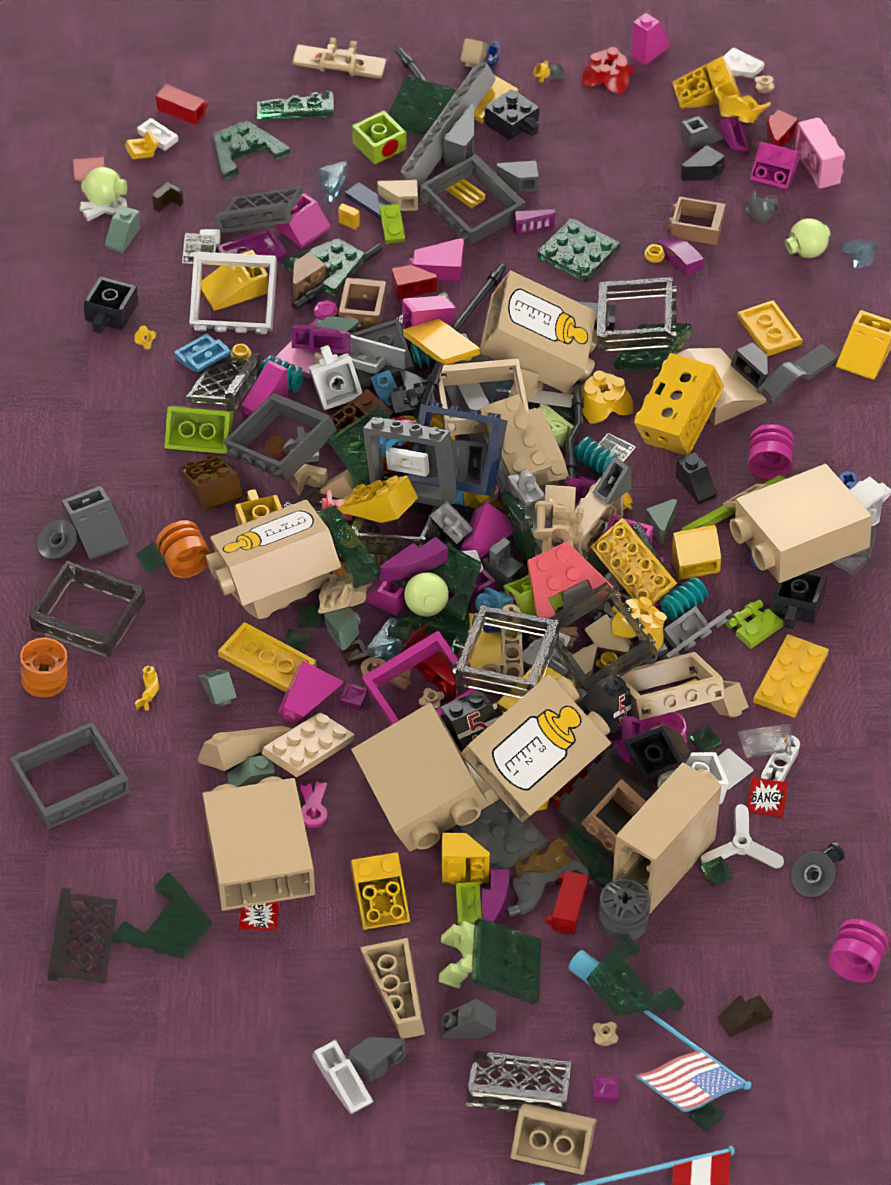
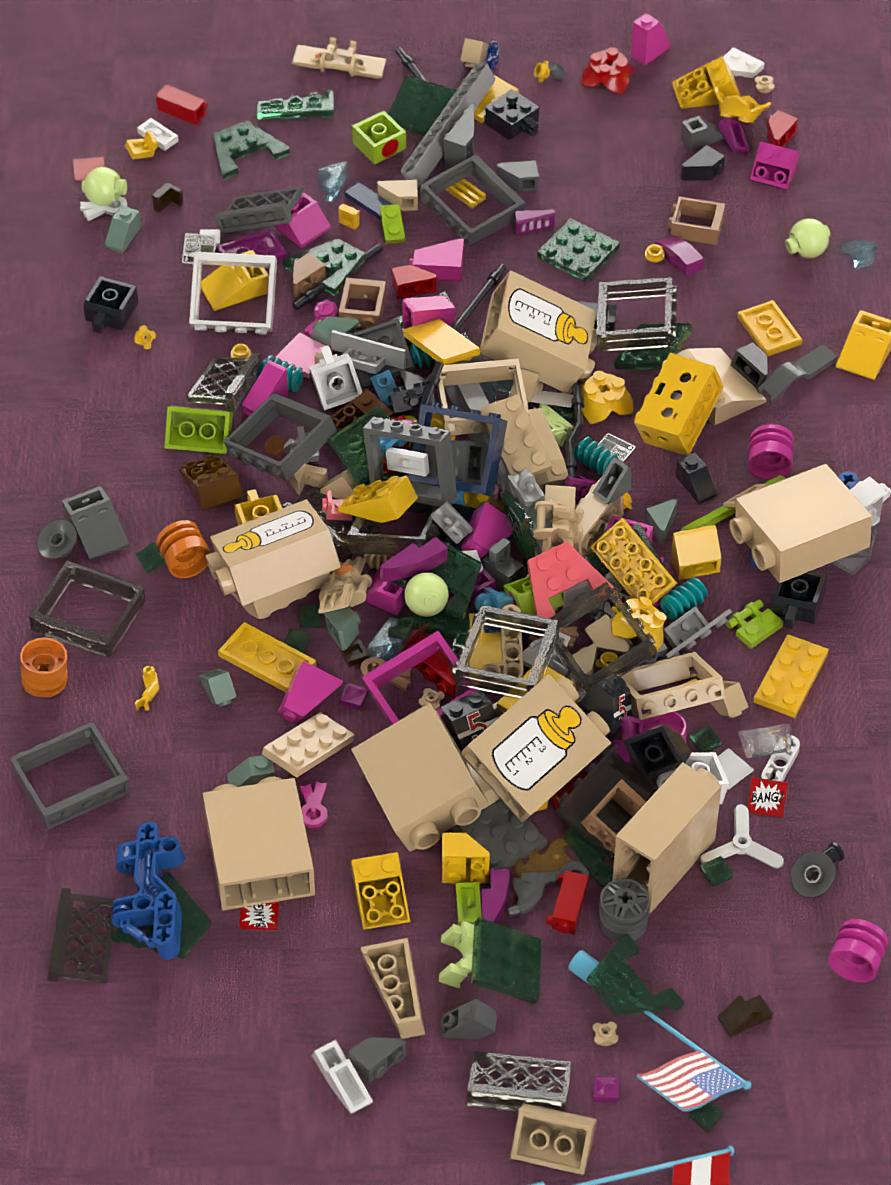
(155, 901): none -> blue beam
(201, 353): dark azure slope -> none
(235, 747): tan wedge -> none
(316, 337): magenta slope -> none
(355, 554): clear green wing -> none
(761, 208): dark grey helmet -> none
(819, 152): bright pink brick -> none

